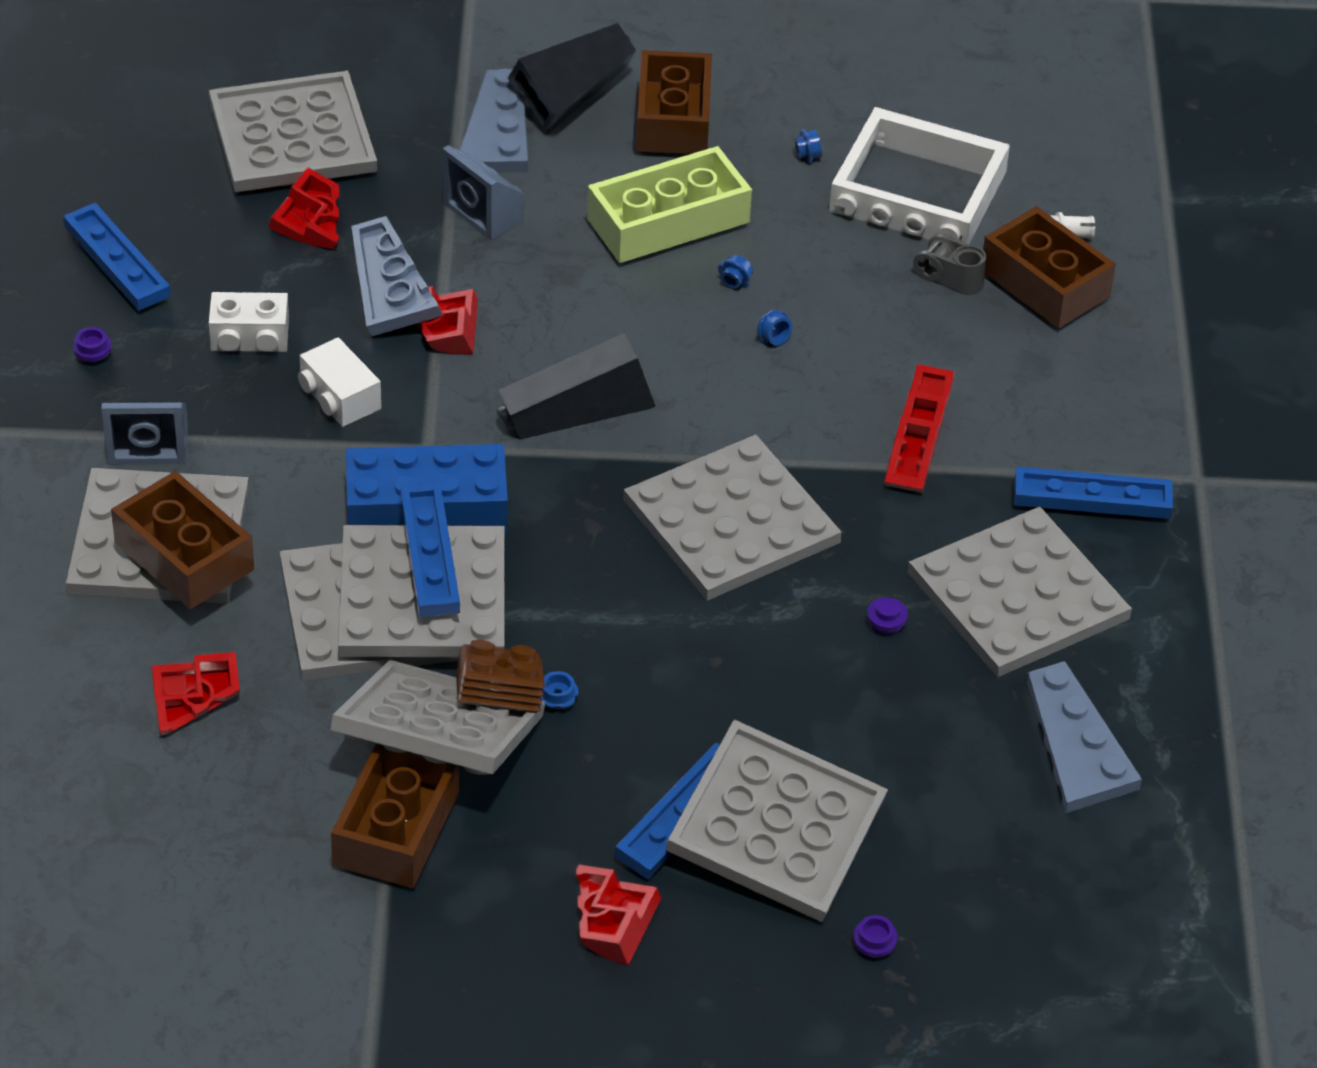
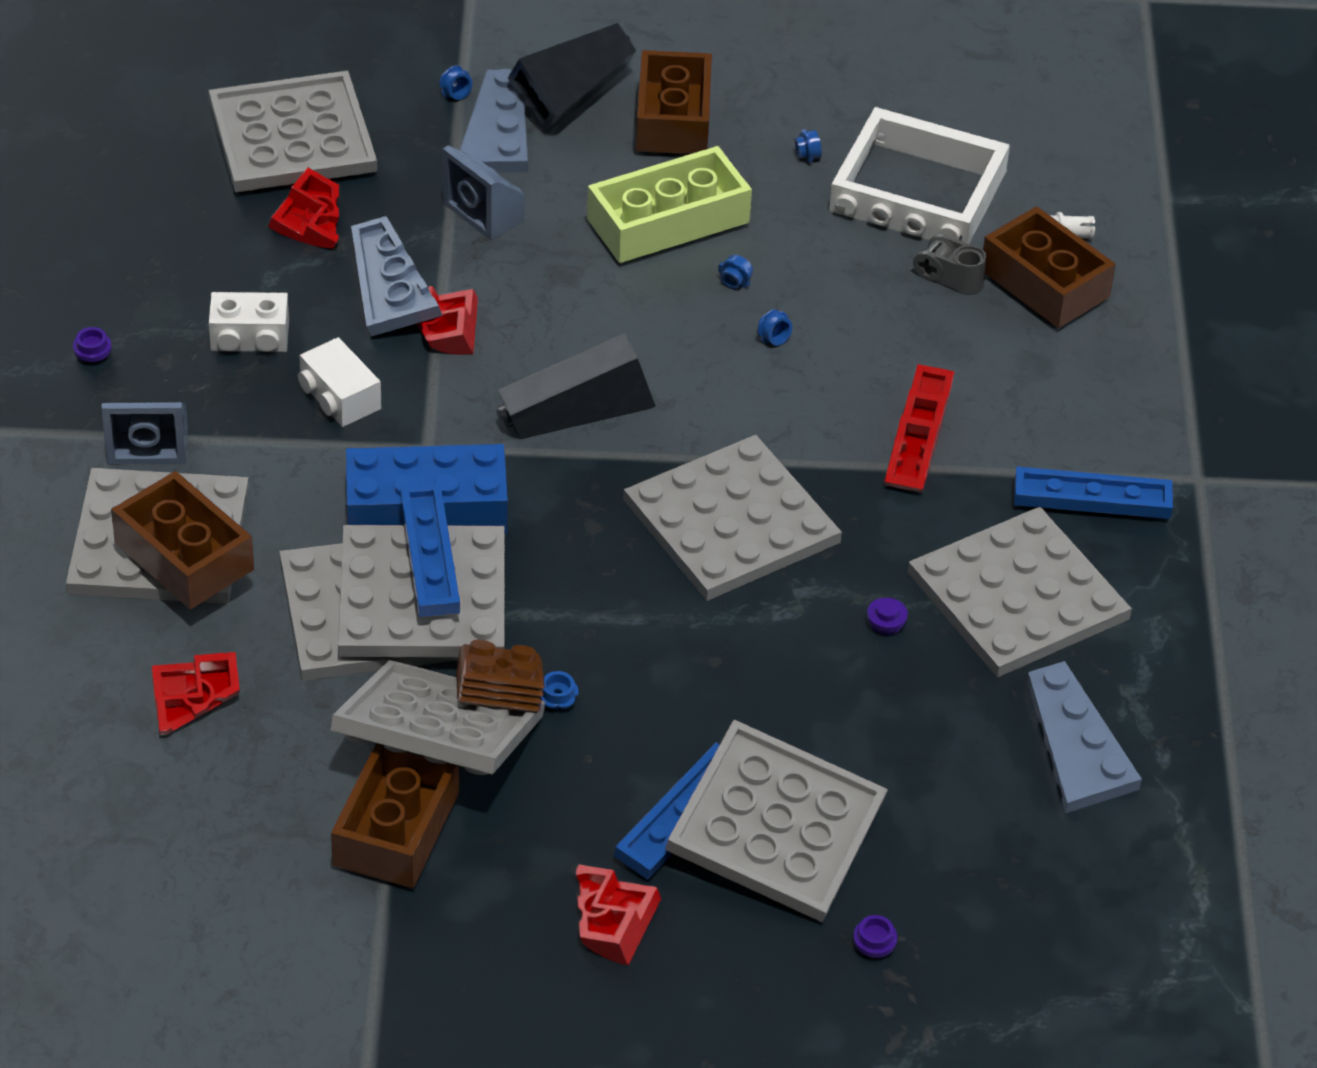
(117, 256): blue plate -> none
(461, 86): none -> blue plate

